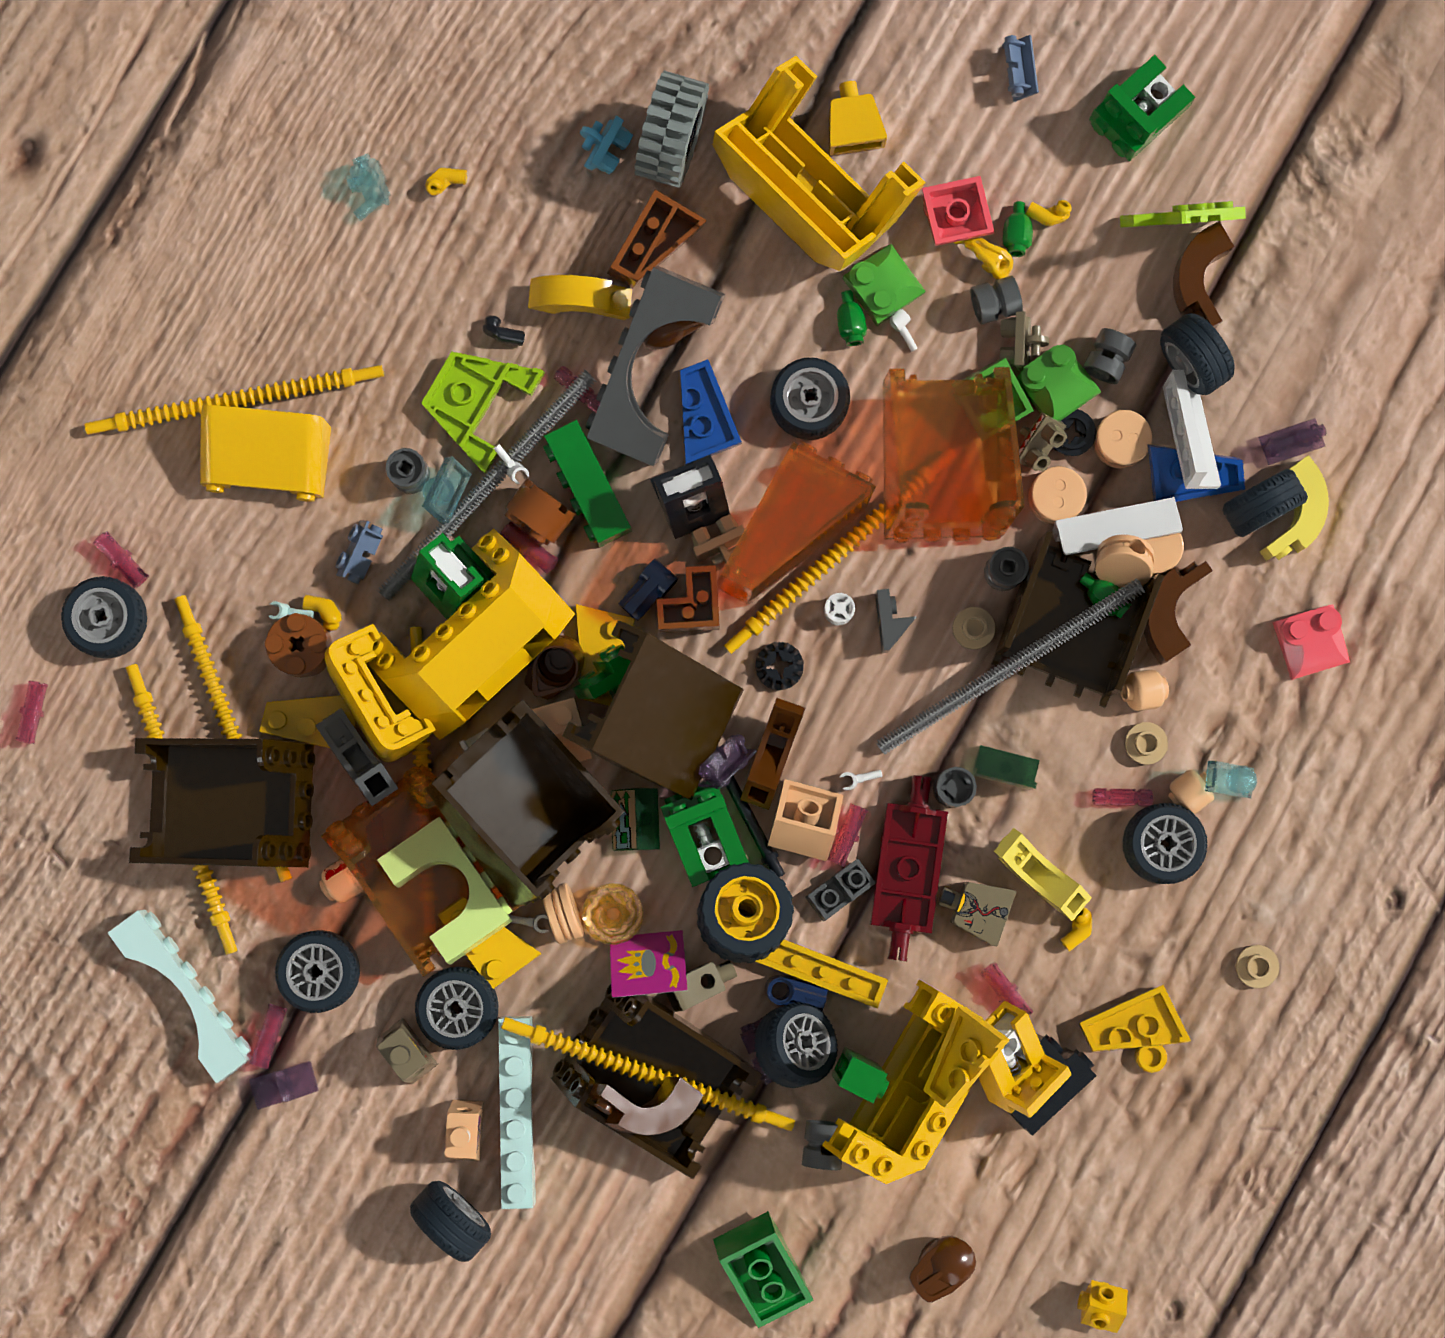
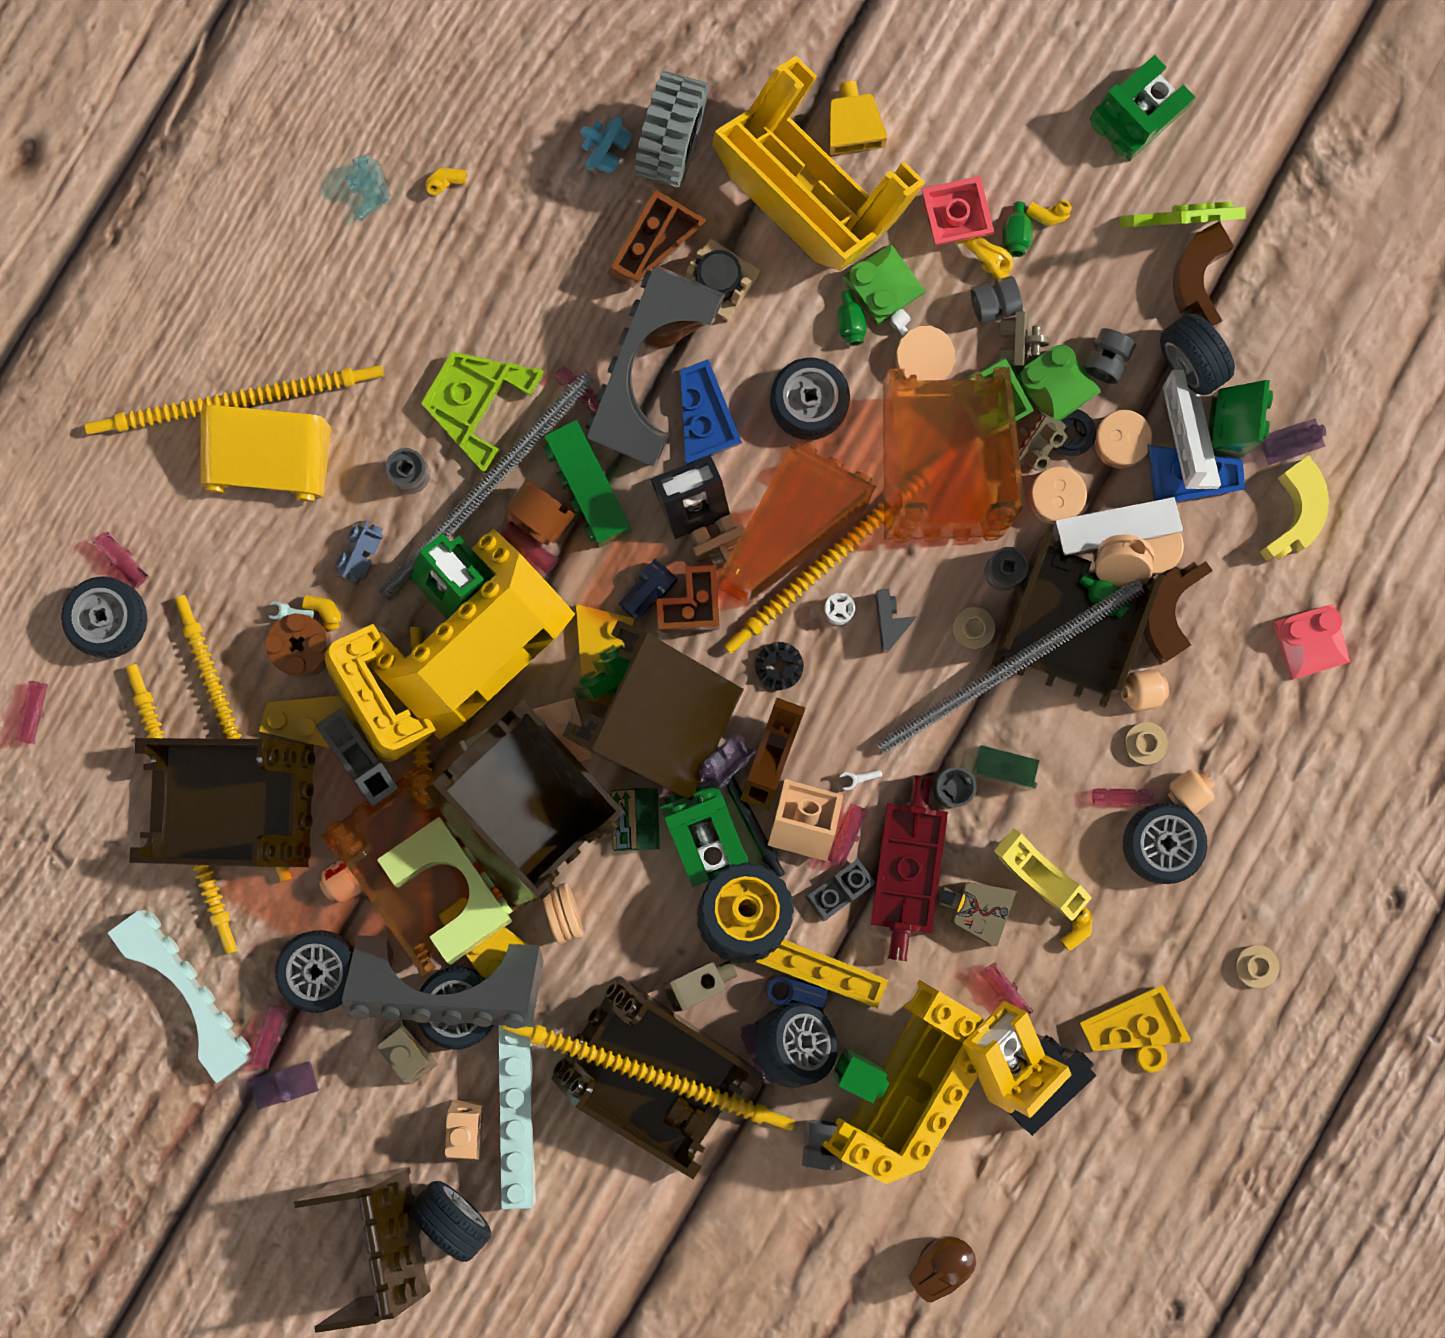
(391, 1241): none -> dark brown windscreen
(445, 490): clear light blue tile -> none
(501, 334): black arm -> none
(502, 999): none -> dark grey arch
(512, 466): white hand -> none
(532, 922): white hand -> none
(555, 667): reddish brown helmet -> none
(579, 294): yellow arch -> none
(597, 920): clear yellow dish -> none
(648, 964): dark pink sticker -> none
(664, 1112): arch -> none
(723, 272): none -> piece
(762, 1269): green slope -> none
(925, 353): none -> light nougat tile
(963, 1056): yellow wing -> none
(1021, 67): sand blue hinge -> none
(1103, 1306): yellow brick -> none
(1230, 779): clear light blue tile -> none
(1239, 418): none -> green slope
(1265, 502): black wheel -> none

